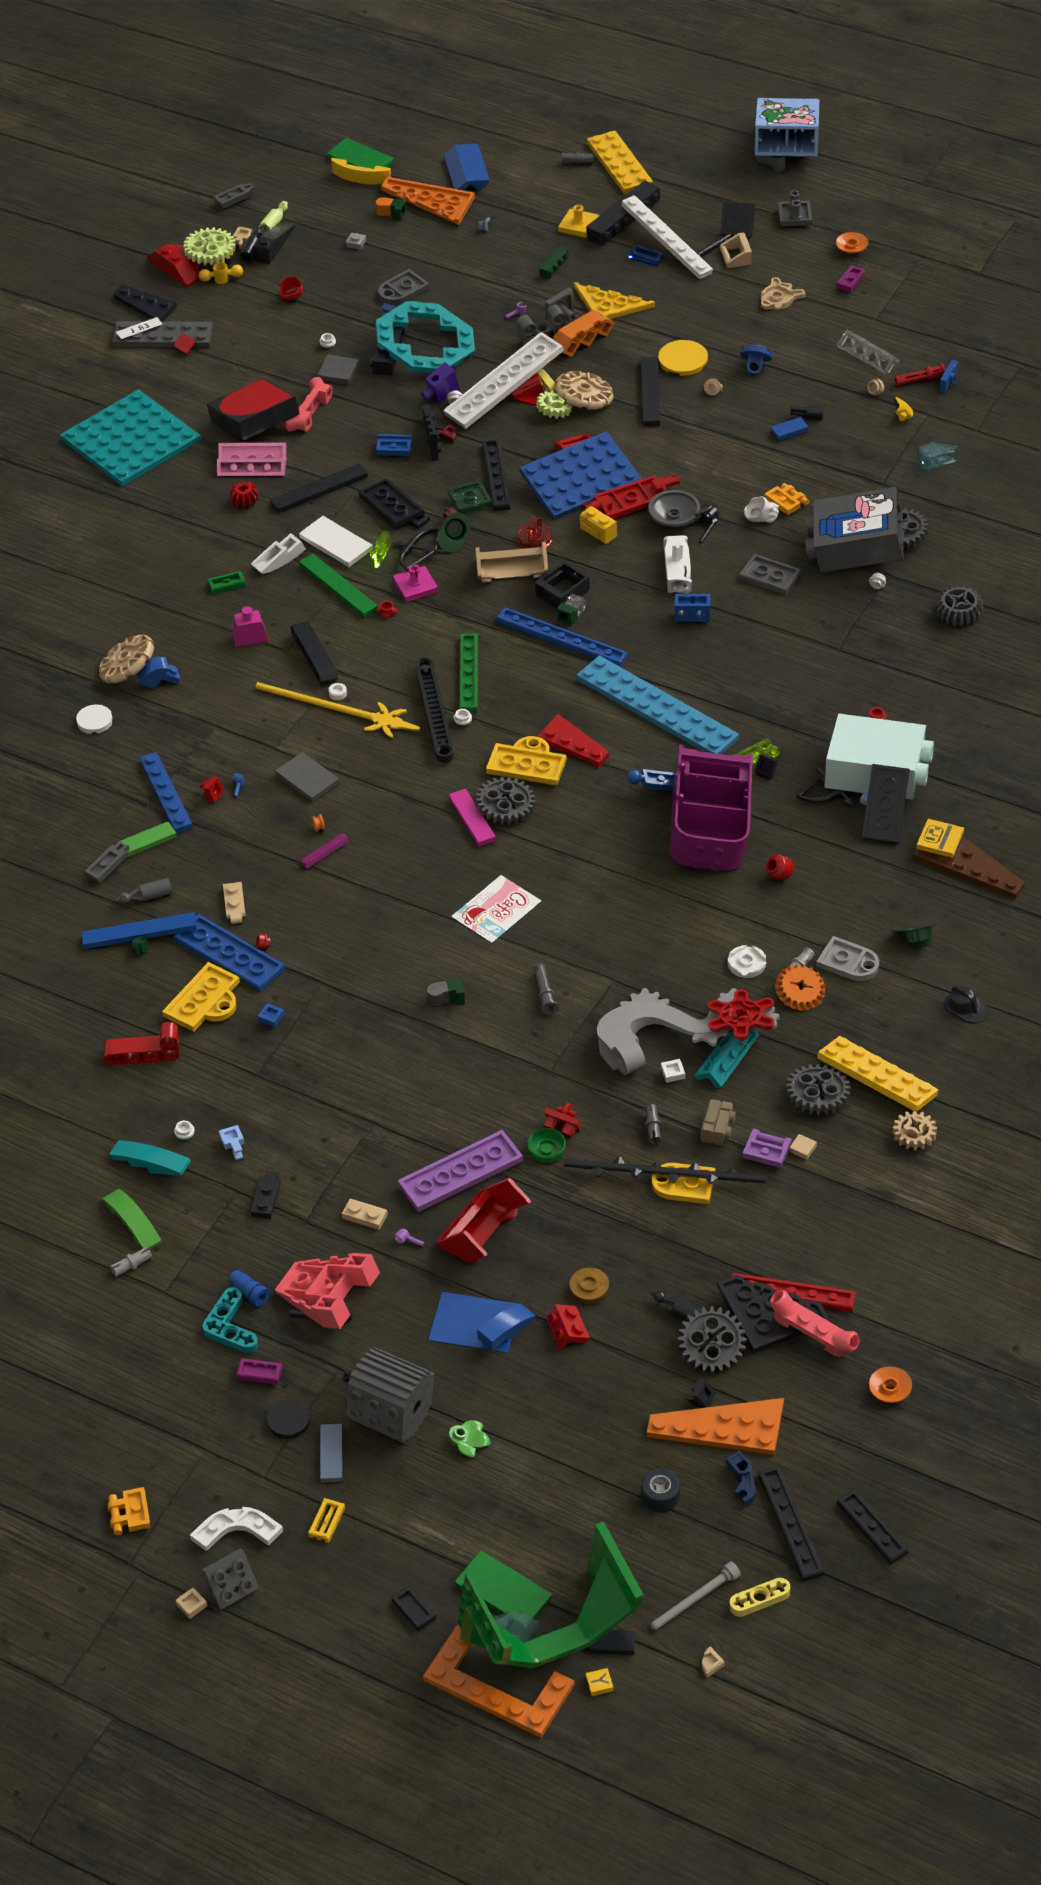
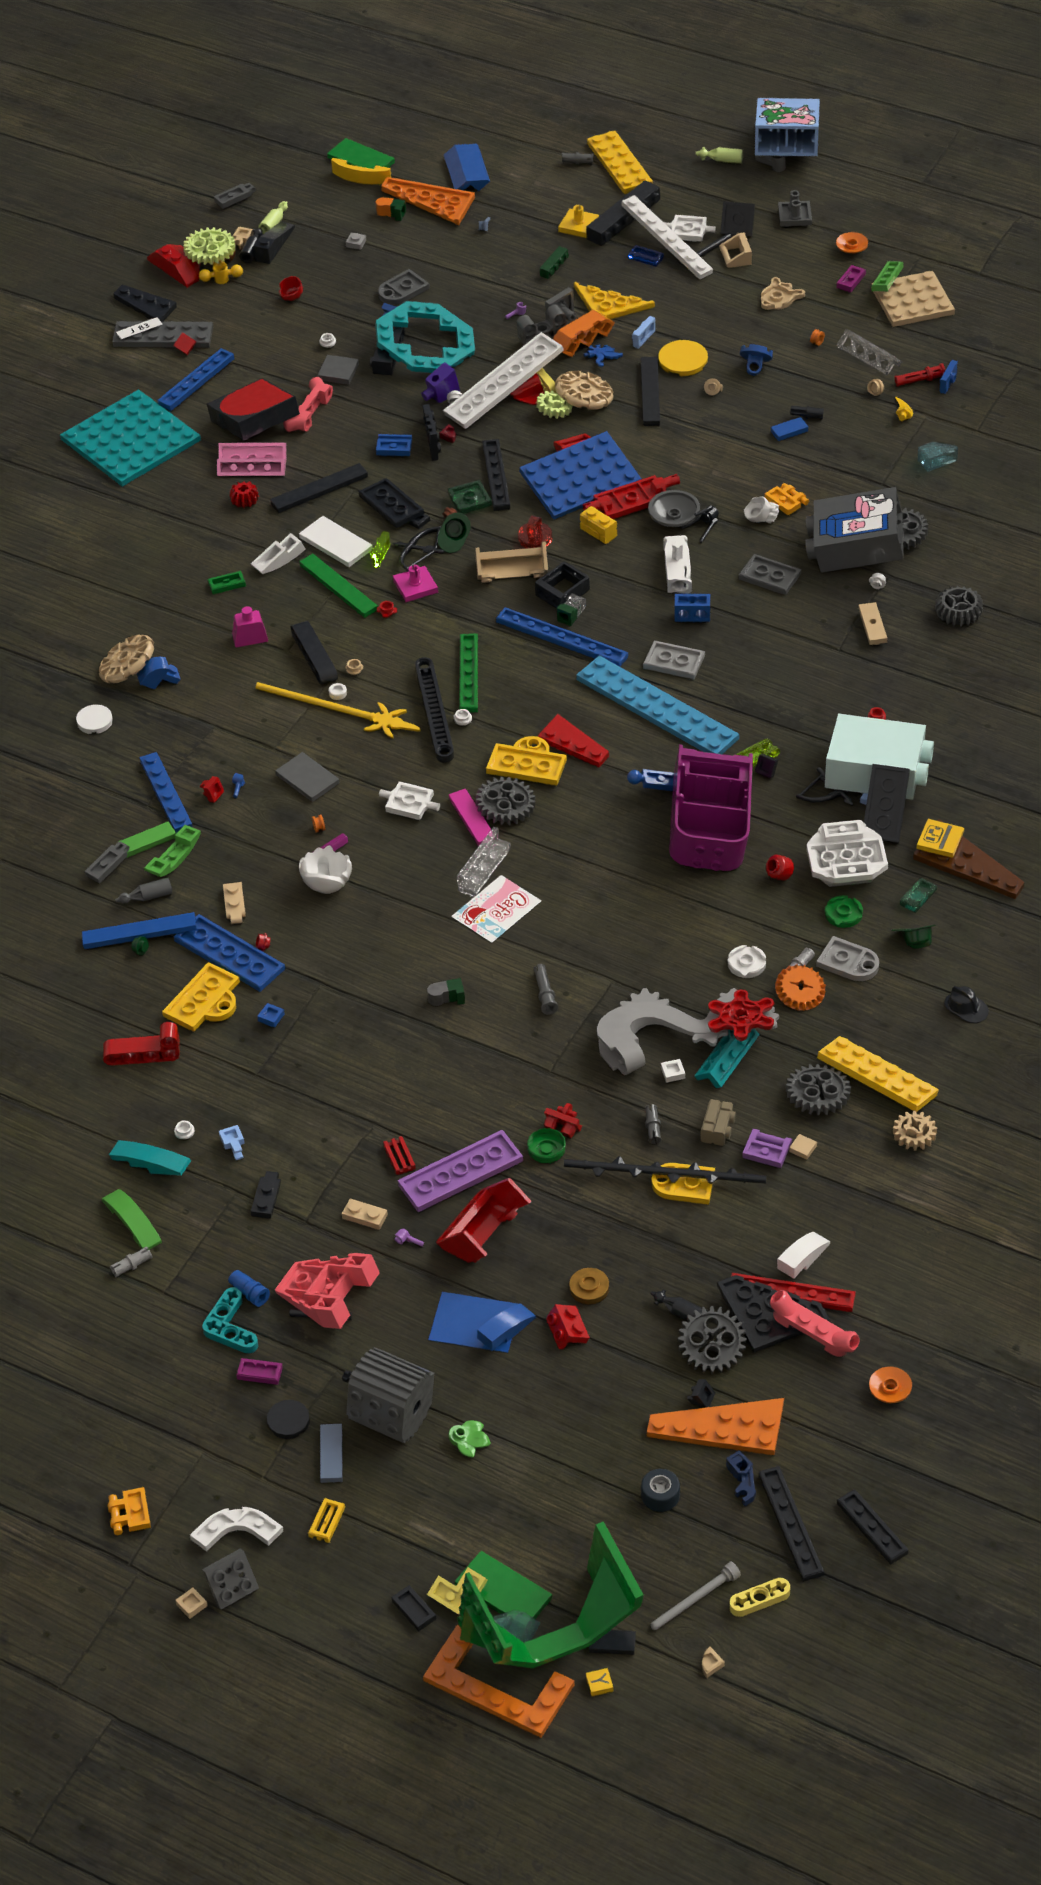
(176, 853): none -> bright green slope
(195, 379): none -> blue plate
(325, 870): none -> white piece
(354, 667): none -> tan plate
(394, 1143): none -> red tile
(409, 800): none -> white plate
(449, 1594): none -> light yellow plate
(482, 863): none -> clear fence
(600, 353): none -> blue piece
(643, 332): none -> light blue plate
(674, 659): none -> light grey tile
(690, 227): none -> white plate
(722, 154): none -> yellowish green wheel
(802, 1254): none -> white slope
(817, 337): none -> orange bush
(843, 911): none -> green tile
(846, 853): none -> white piece
(872, 623): none -> tan tile
(887, 276): none -> bright green tile
(915, 299): none -> tan plate
(918, 895): none -> clear green tile

